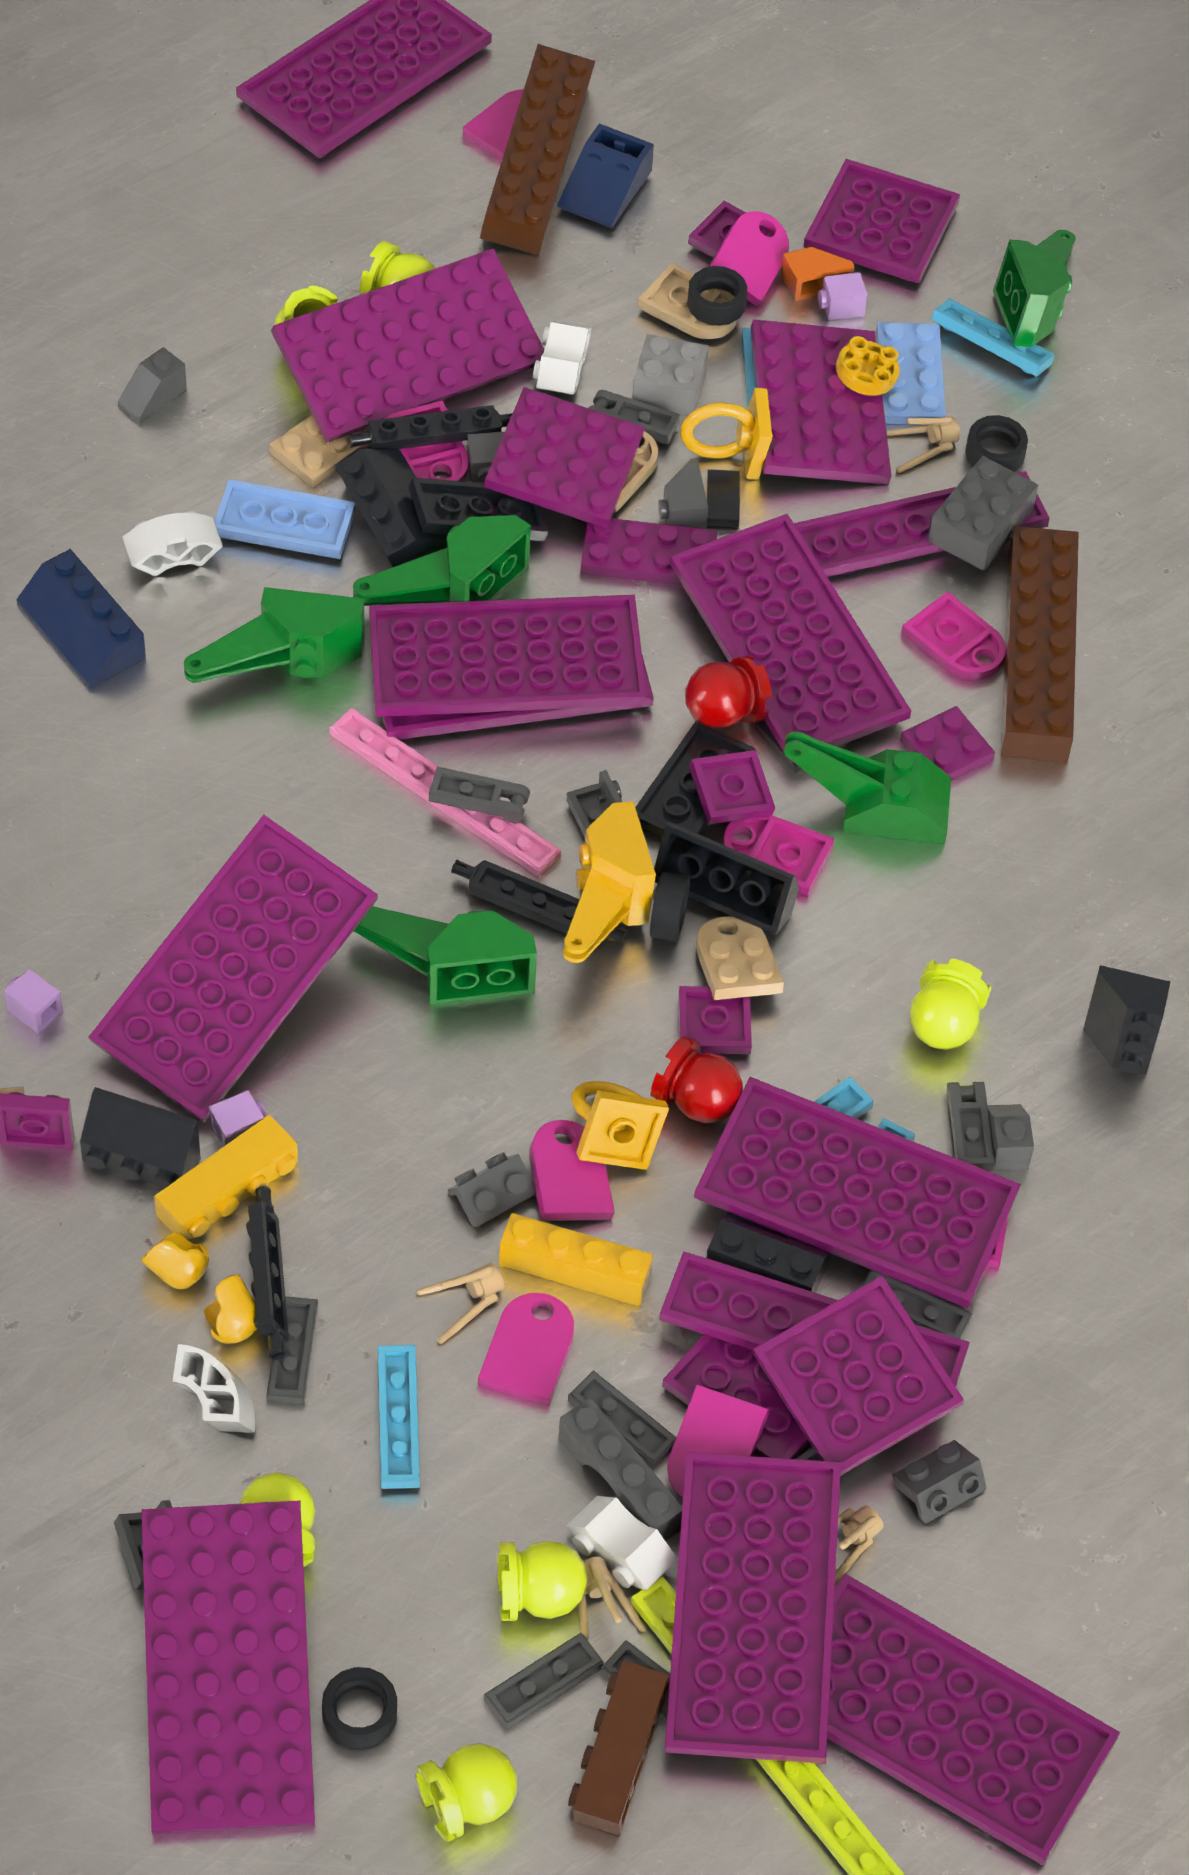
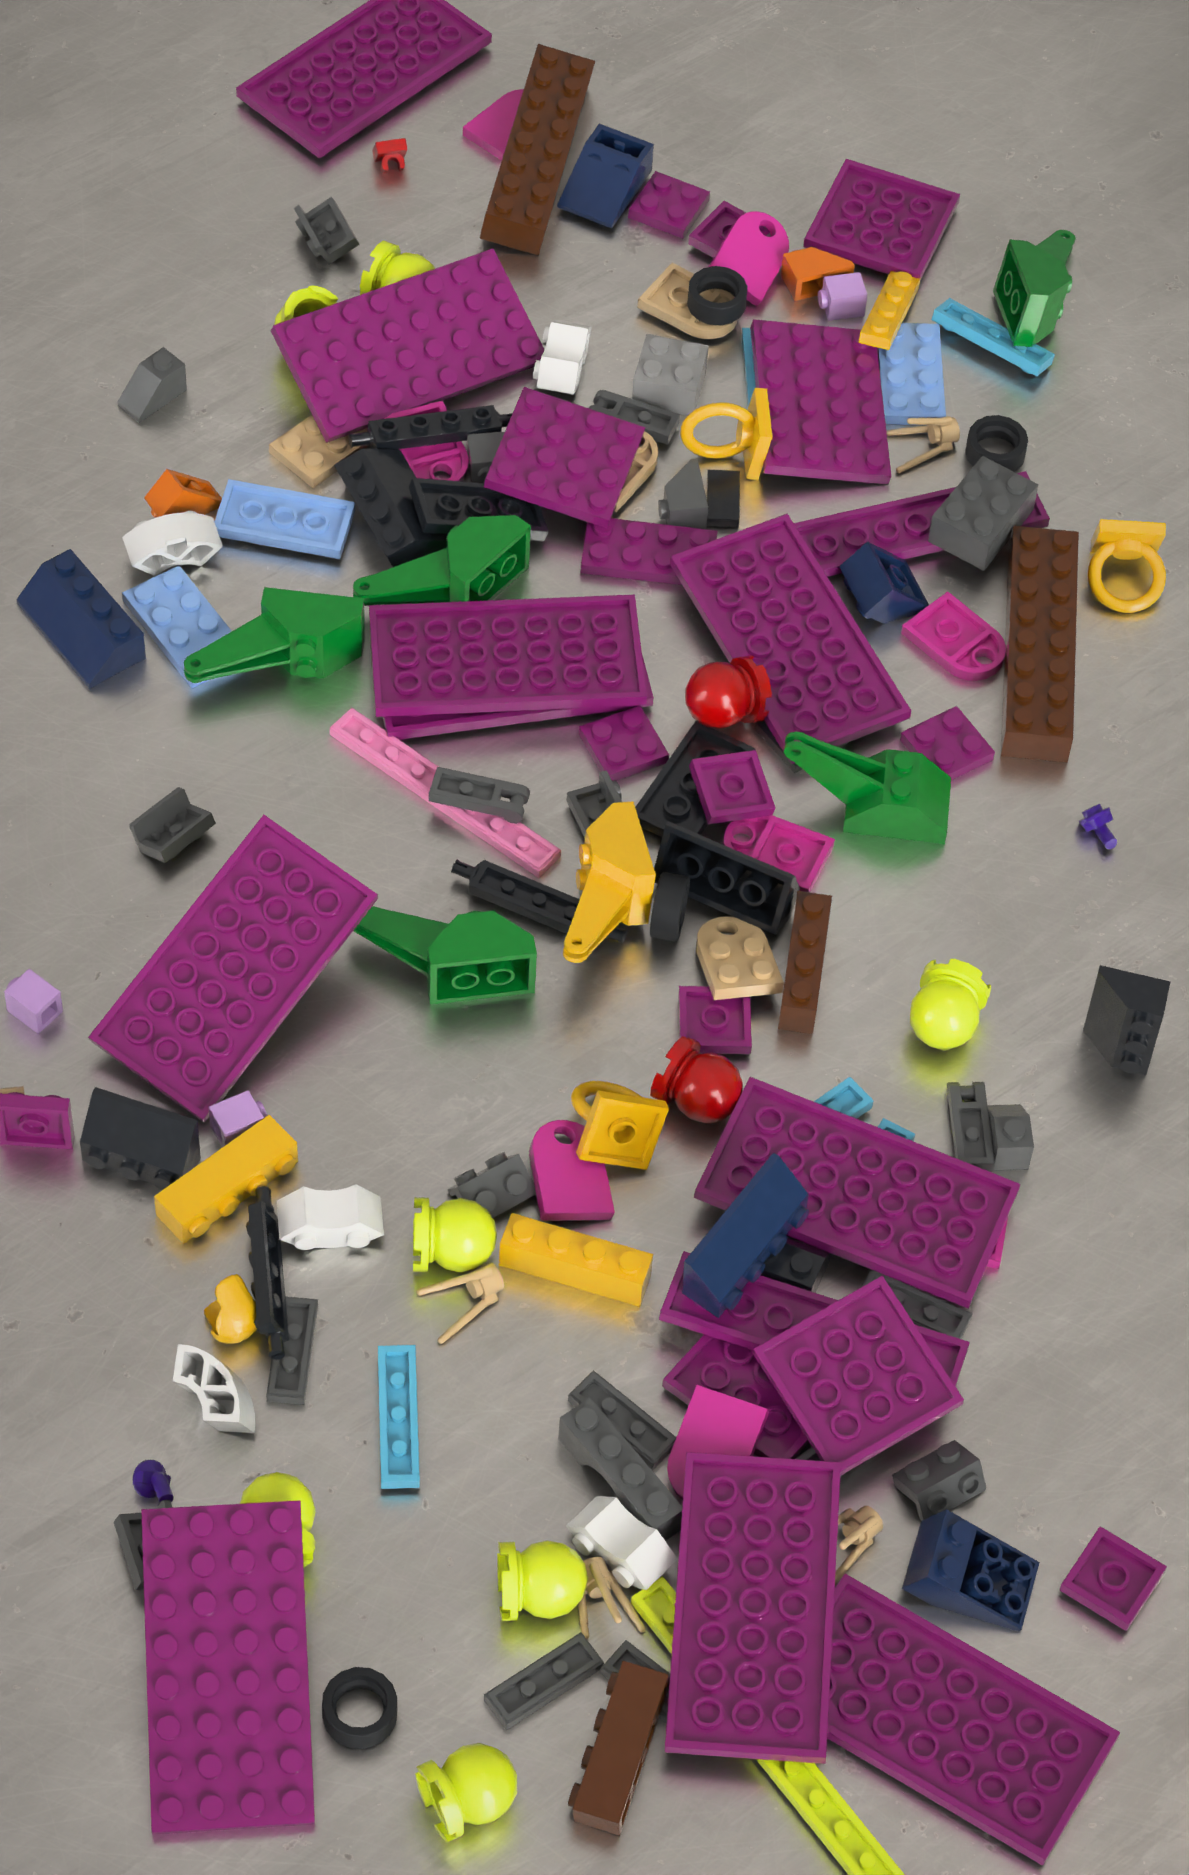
(152, 1481): none -> dark purple plate
(170, 826): none -> dark grey bracket
(175, 616): none -> light blue plate
(177, 1261): yellow hair -> none
(181, 493): none -> orange slope
(327, 230): none -> dark grey bracket
(330, 1218): none -> white brick
(390, 150): none -> red tile
(454, 1234): none -> neon yellow tile
(528, 1351): dark pink tile -> none
(624, 743): none -> magenta plate
(669, 204): none -> magenta plate
(745, 1238): none -> dark blue slope
(805, 962): none -> reddish brown brick
(868, 367): yellow tile -> none
(882, 584): none -> dark blue slope
(889, 310): none -> yellow plate
(970, 1572): none -> dark blue slope
(1096, 819): none -> dark purple plate
(1113, 1578): none -> magenta plate
(1127, 542): none -> yellow tile

